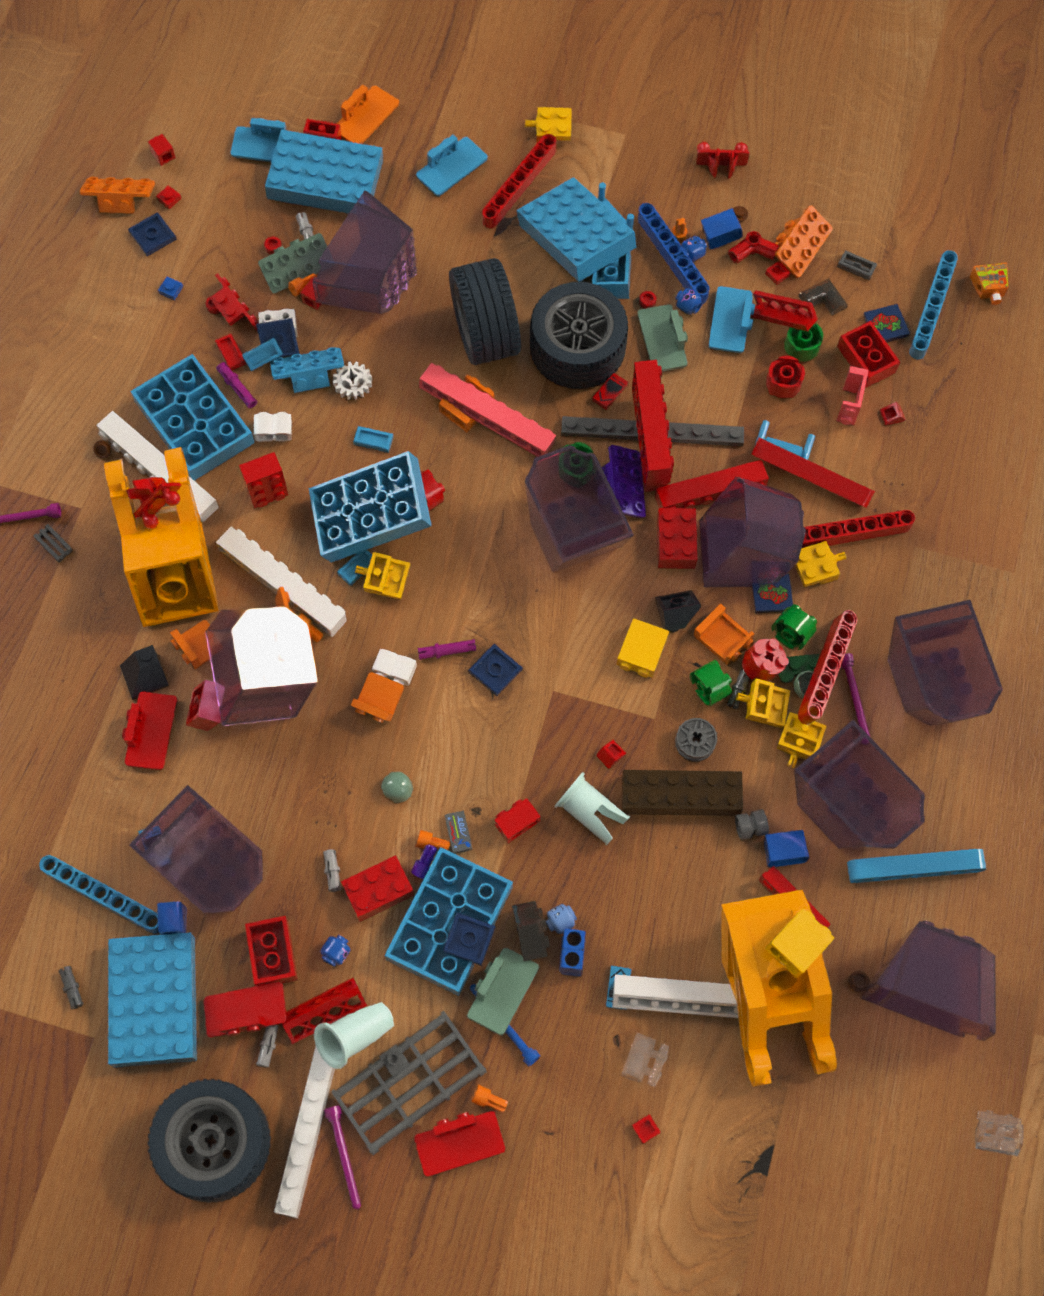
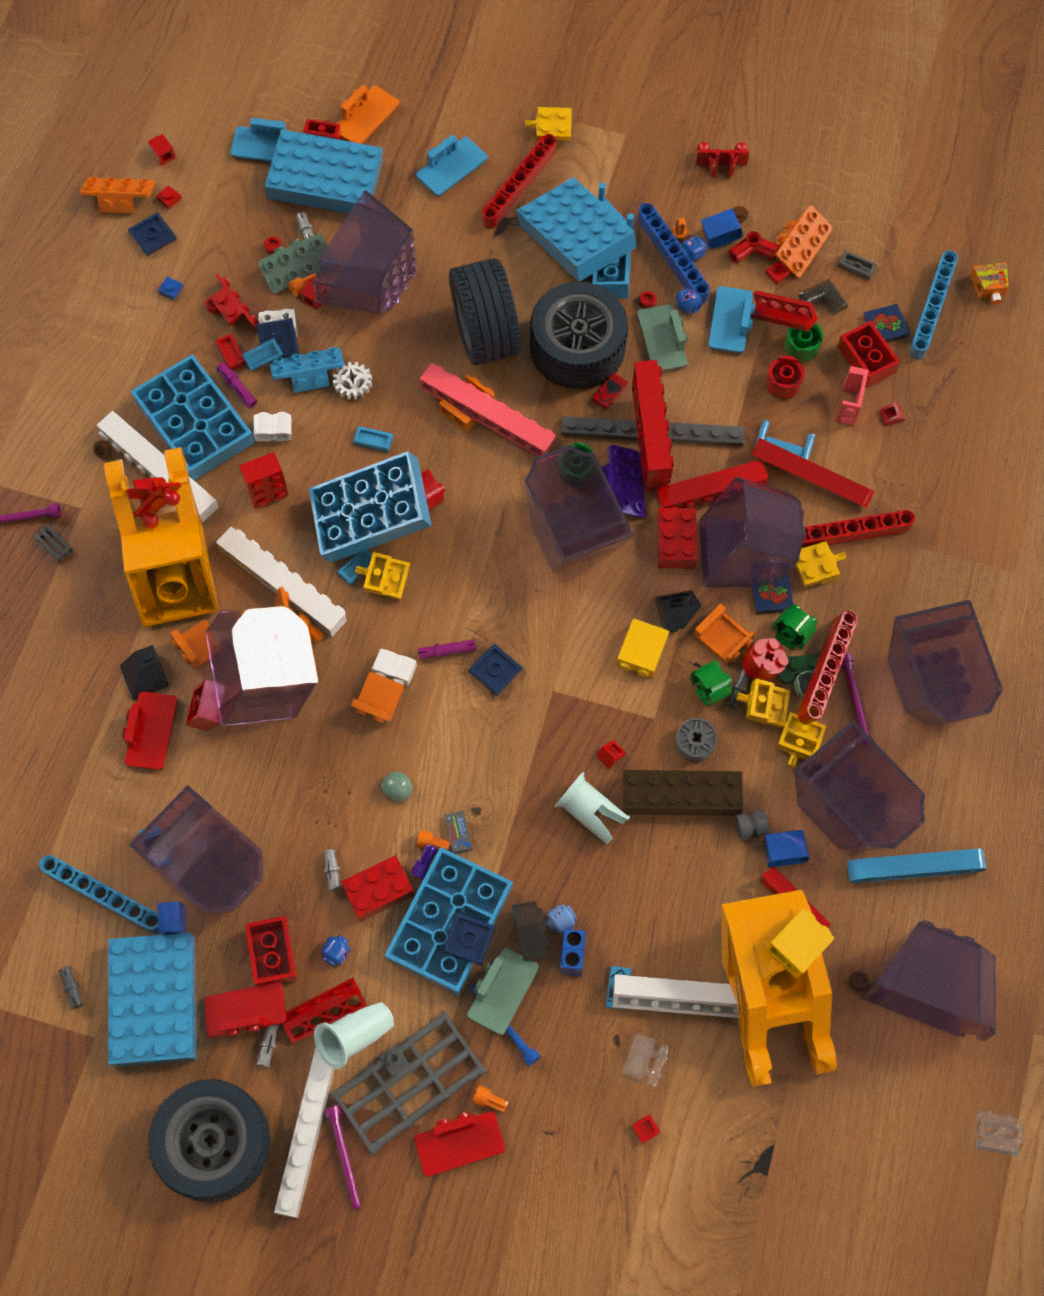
(517, 820): red brick -> none

